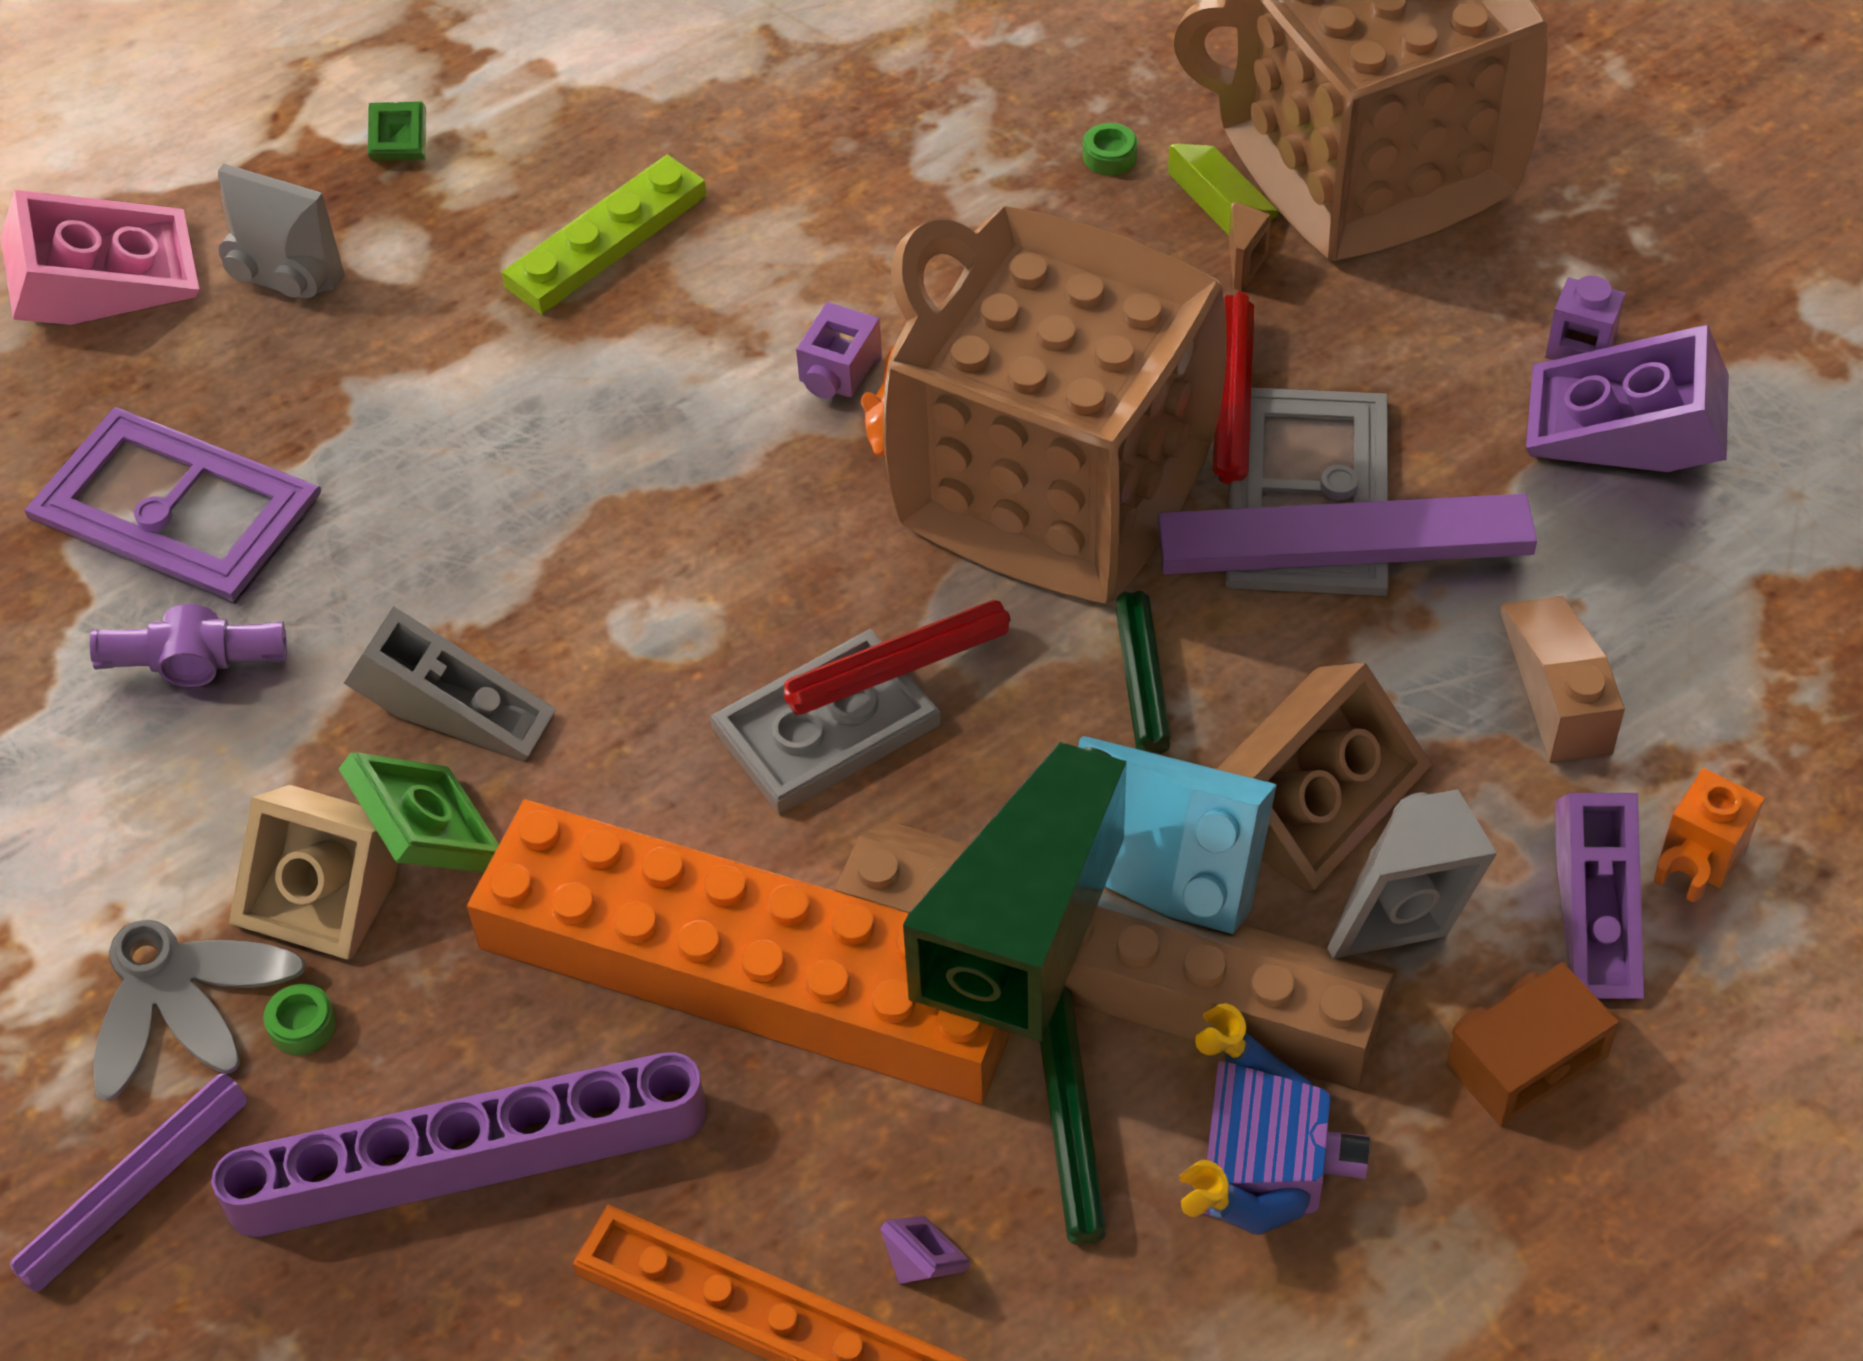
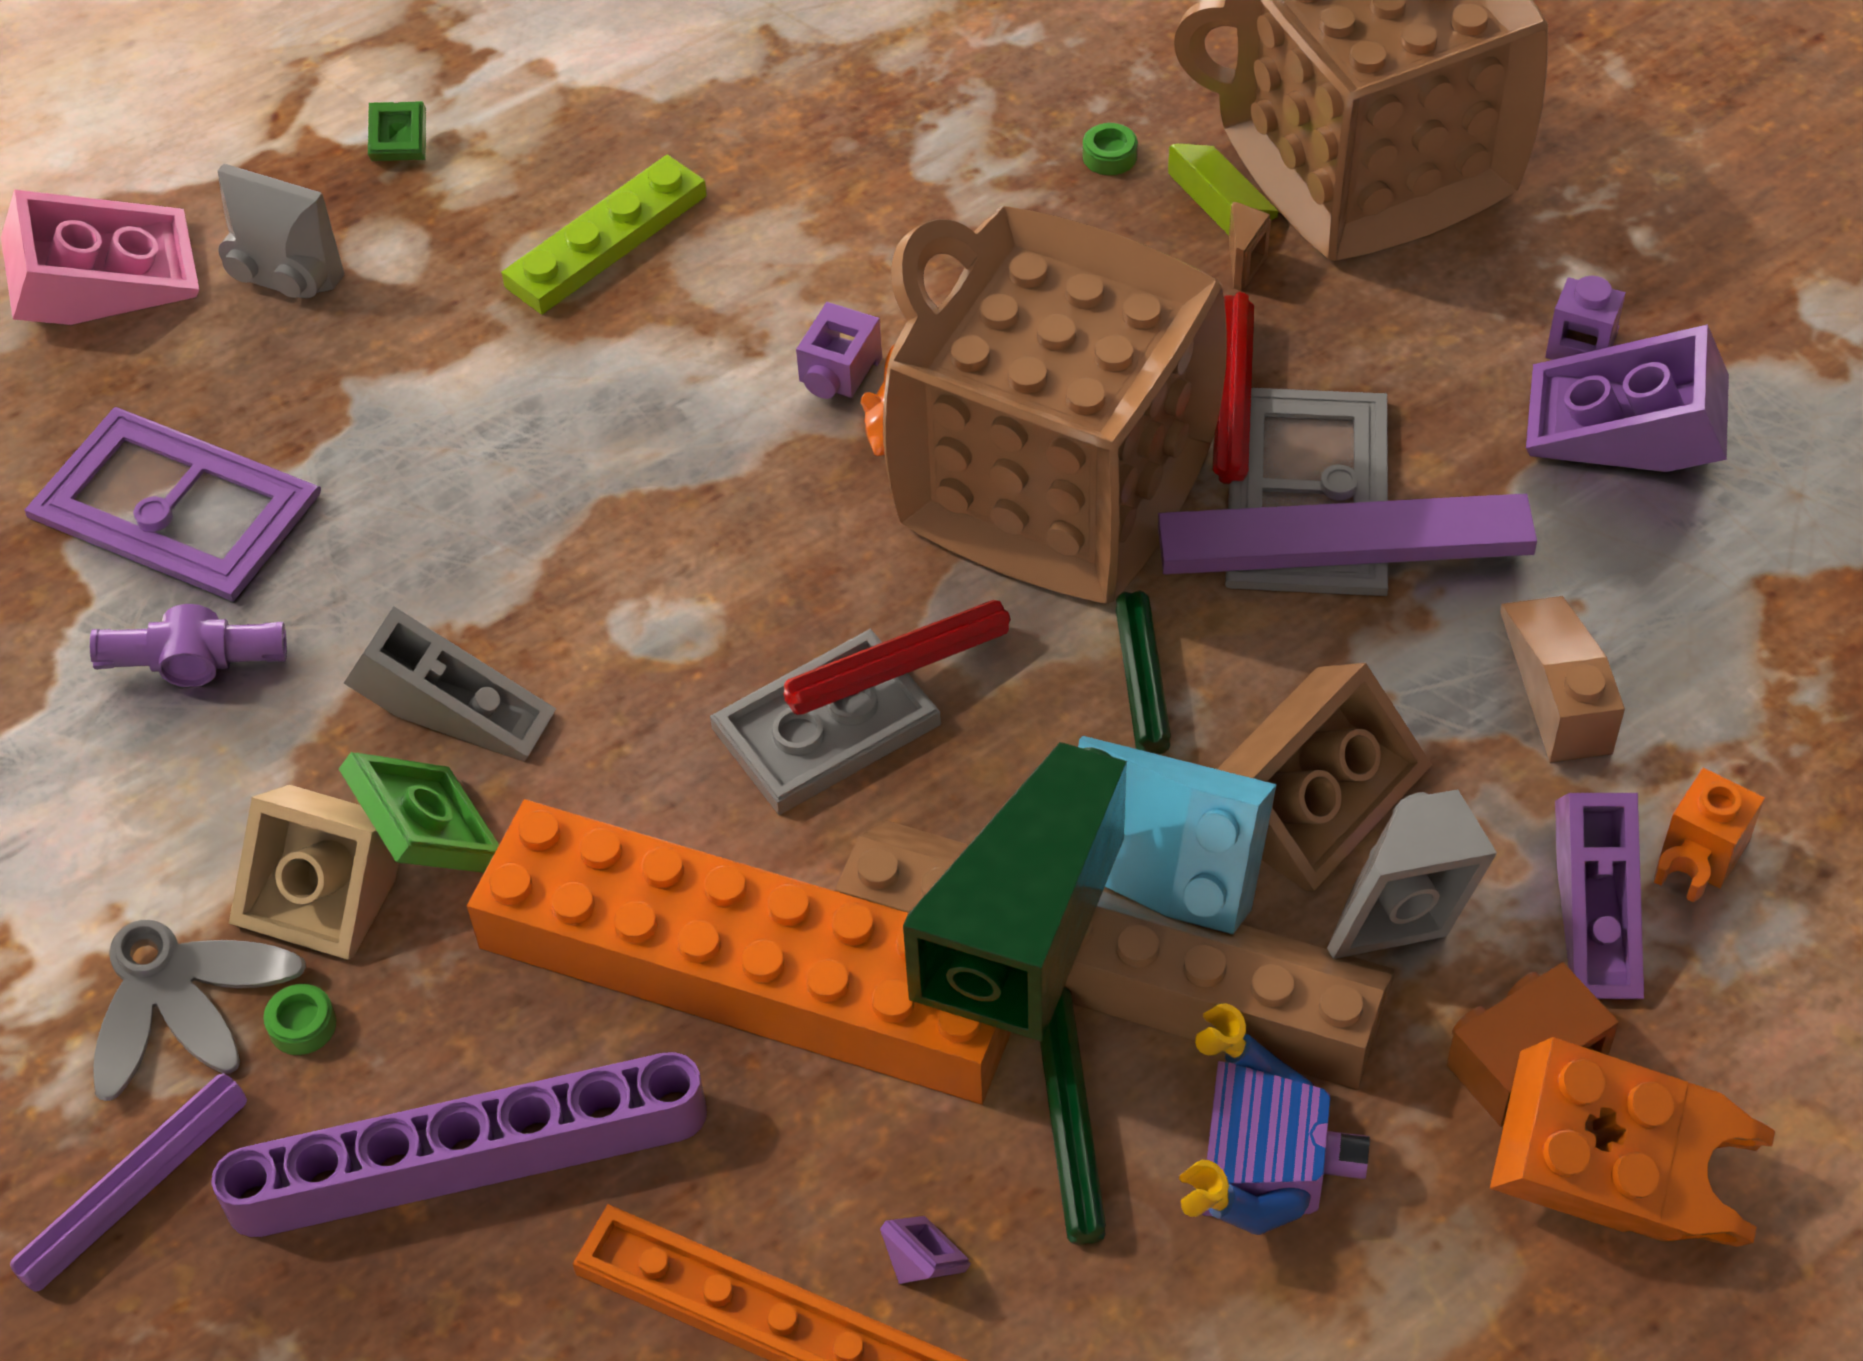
(1643, 1148): none -> orange brick

